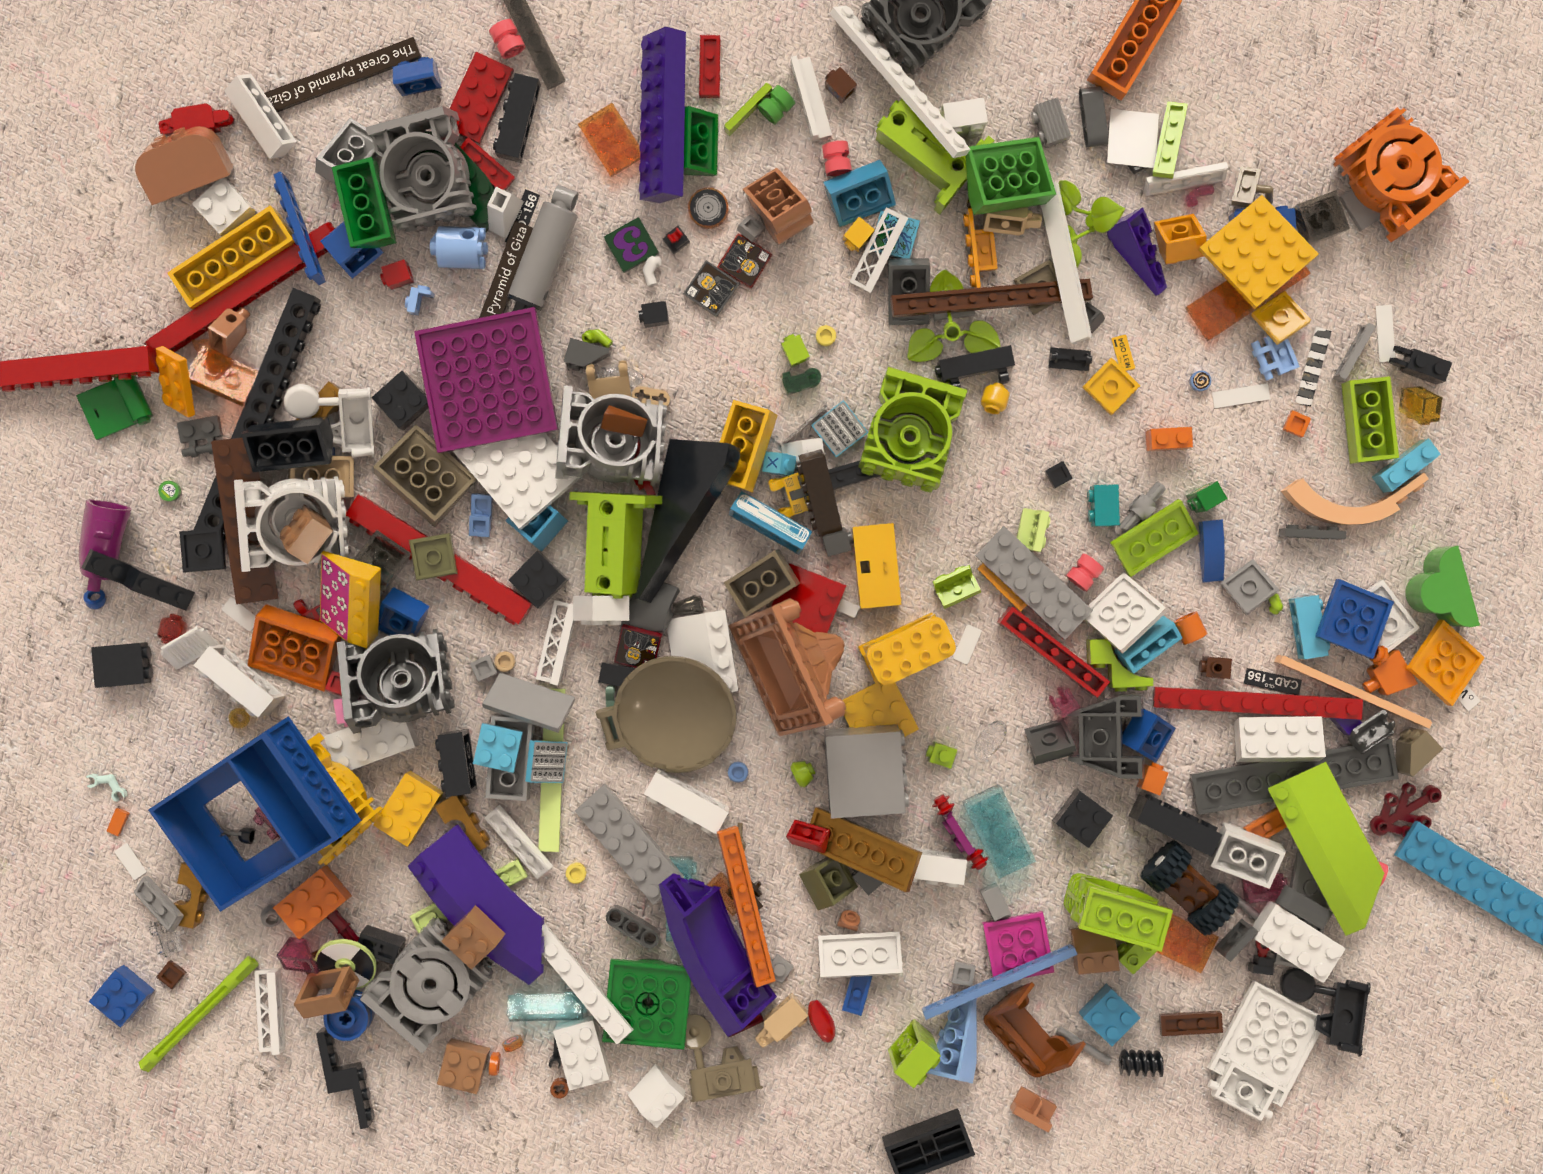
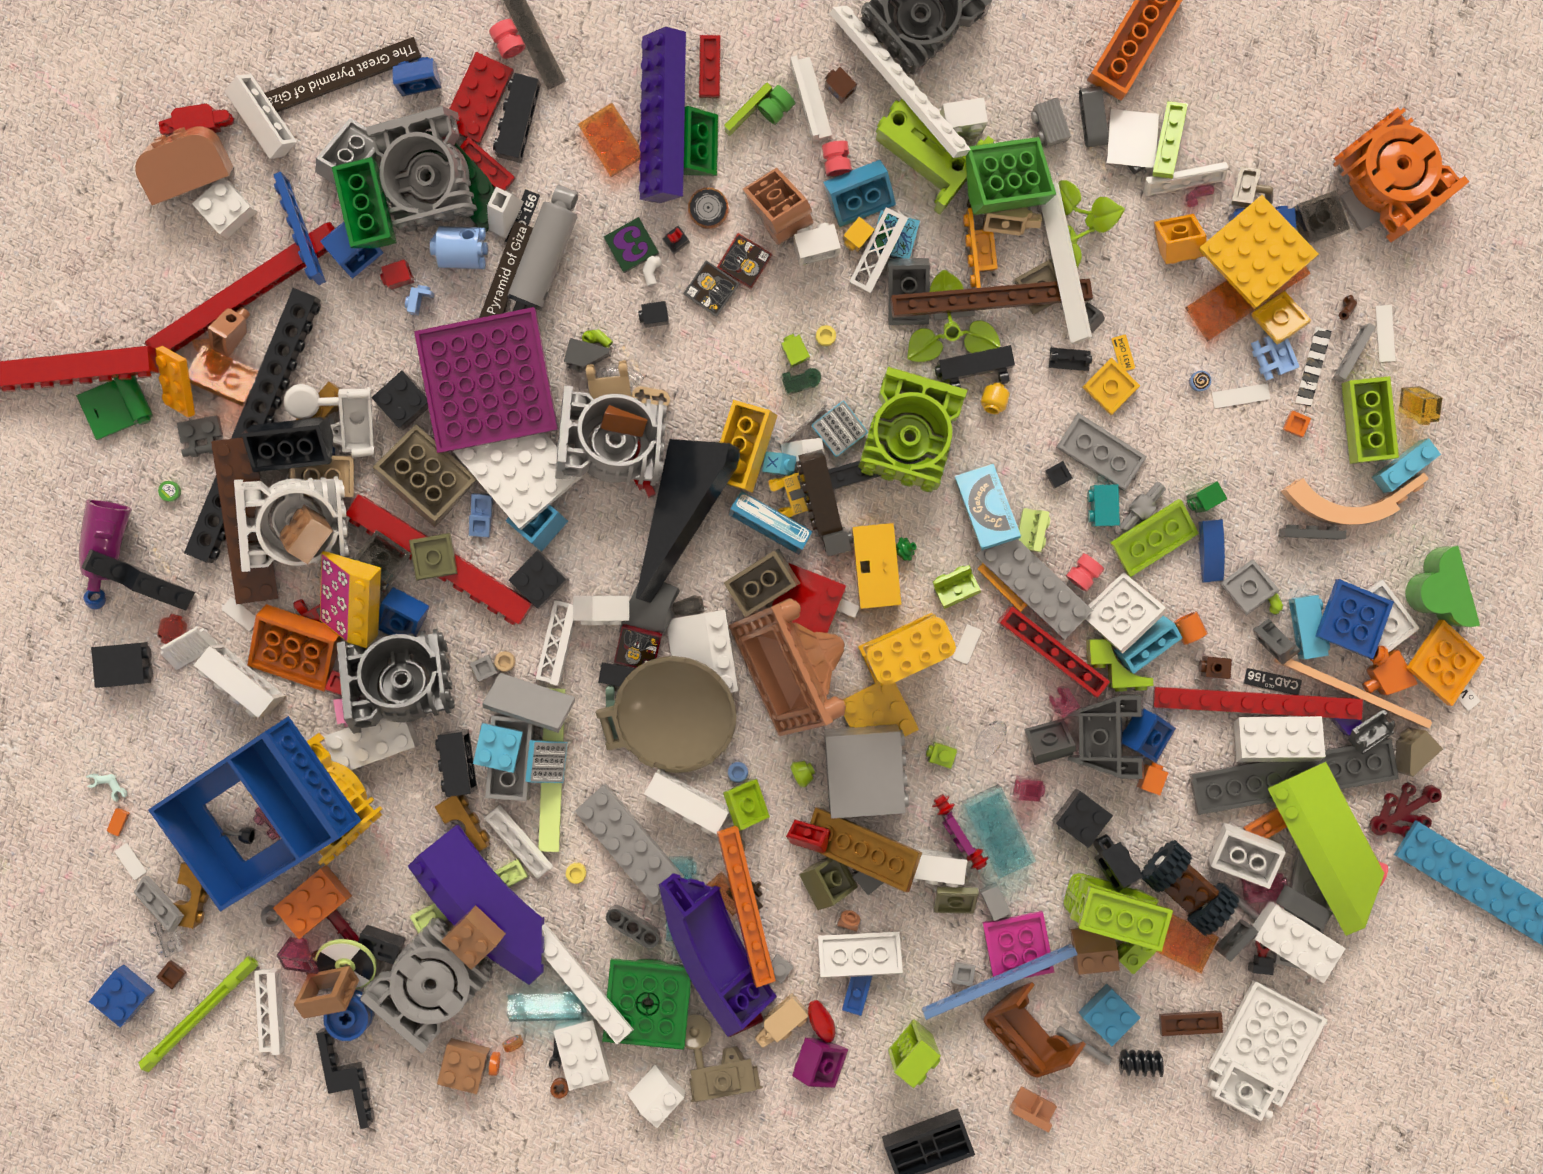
(202, 550): black tile -> none
(231, 257): yellow brick -> none
(233, 718): clear yellow plate -> none
(408, 808): yellow brick -> none
(613, 541): lime brick -> none
(746, 804): none -> lime plate
(751, 228): light grey plate -> none
(816, 244): none -> white brick
(819, 1063): none -> magenta slope
(905, 549): none -> green plant
(955, 900): none -> olive tile
(958, 1044): light blue wedge -> none
(987, 507): none -> tile
(1028, 788): none -> clear pink slope
(1101, 451): none -> light grey tile
(1116, 863): none -> black brick
(1133, 242): dark purple wedge -> none
(1169, 439): orange brick -> none
(1178, 826): black brick -> none
(1275, 641): none -> dark grey hinge
(1347, 1010): black piece -> none
(1350, 304): none -> reddish brown arm
(1422, 365): black hinge -> none

